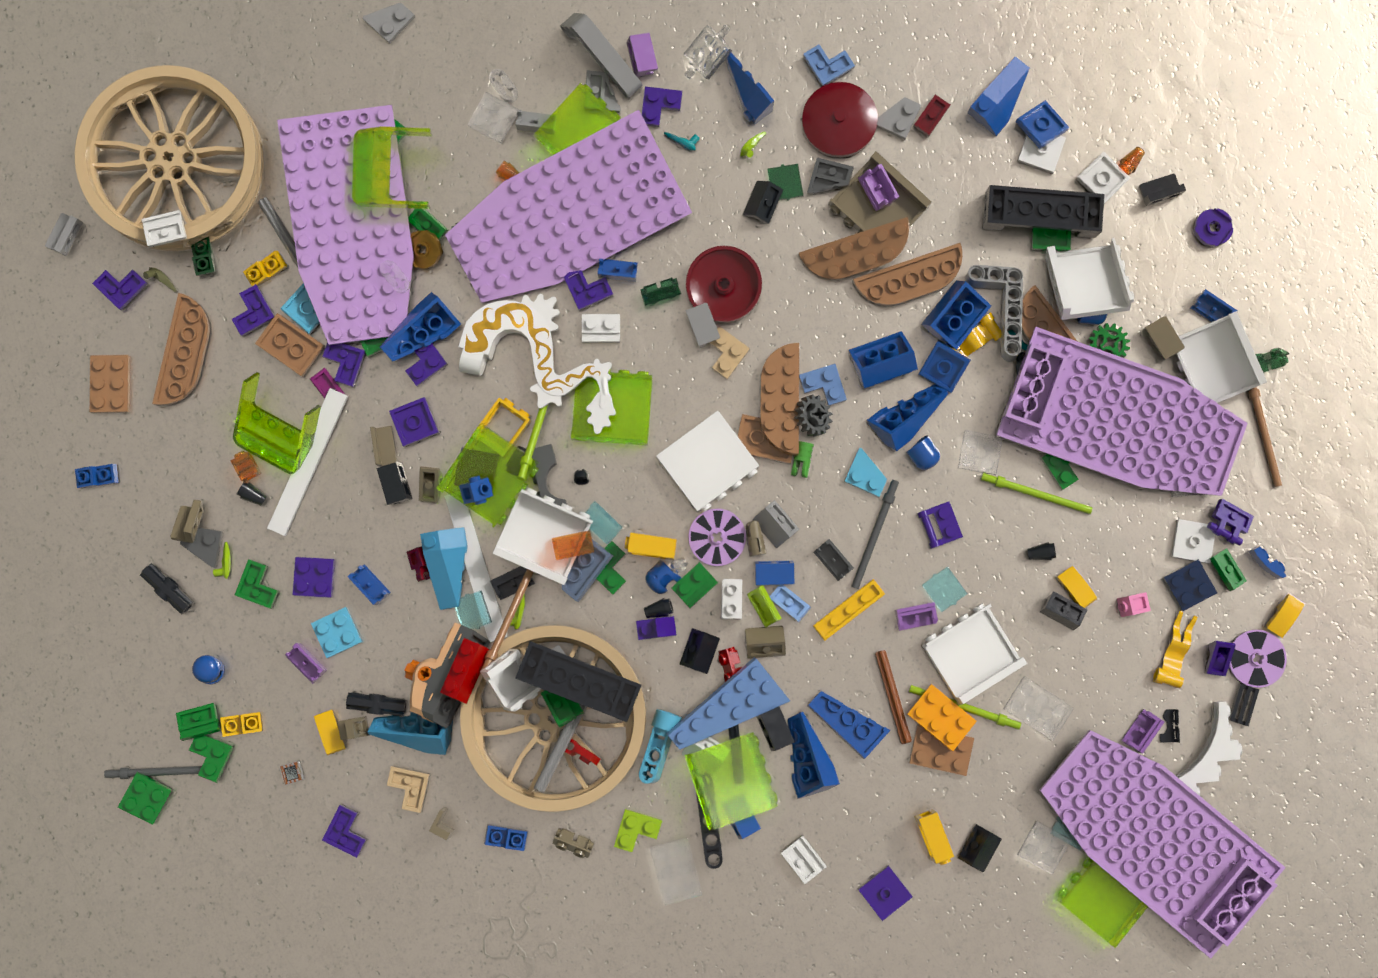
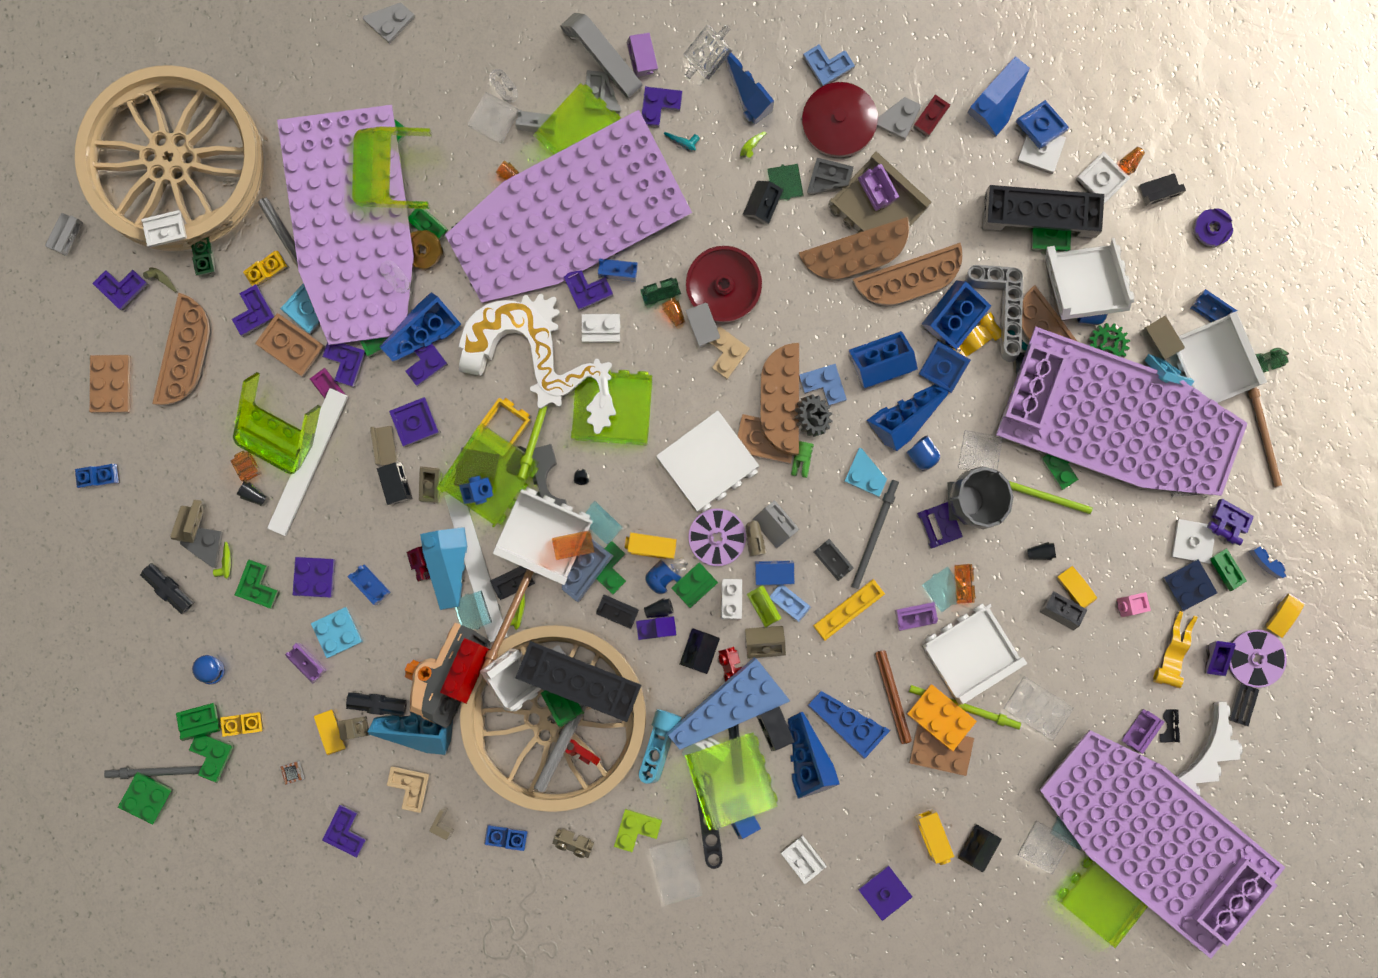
(617, 611): none -> black hinge
(673, 311): none -> clear orange cone
(964, 577): none -> clear orange hinge
(980, 498): none -> dark grey plate
(1166, 370): none -> medium azure wing

